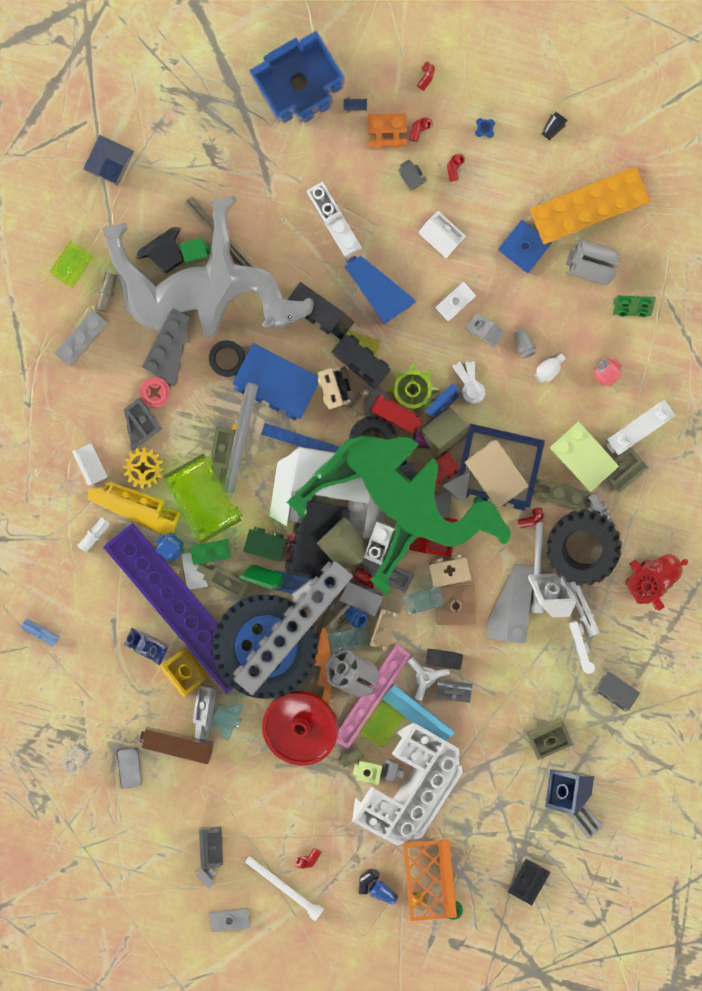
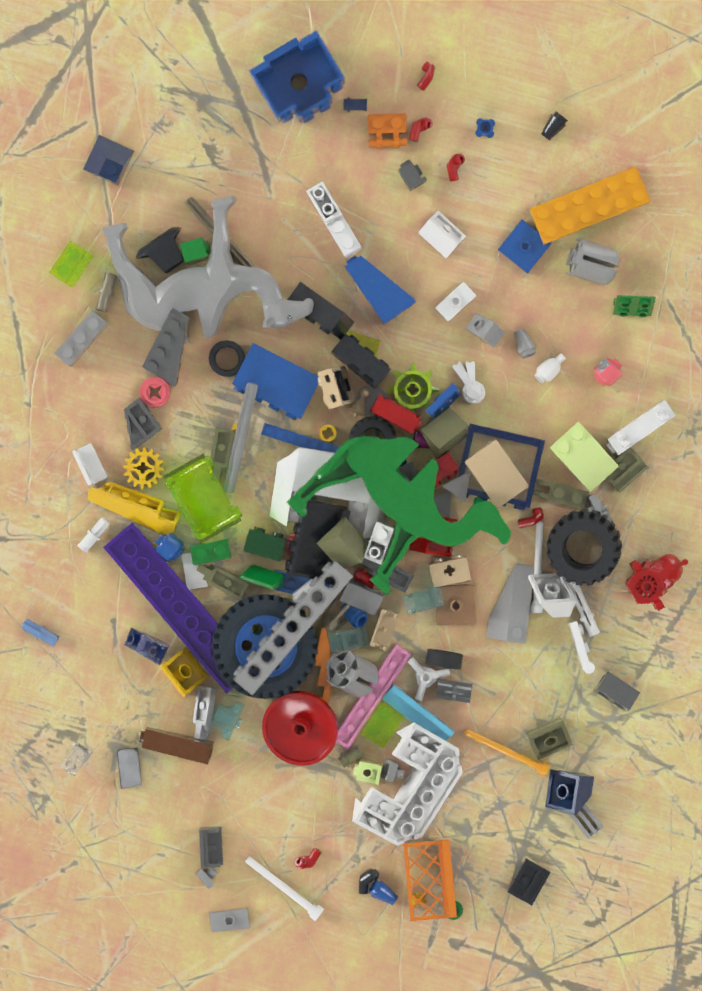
(331, 438): none -> yellow bush
(540, 767): none -> light orange piece

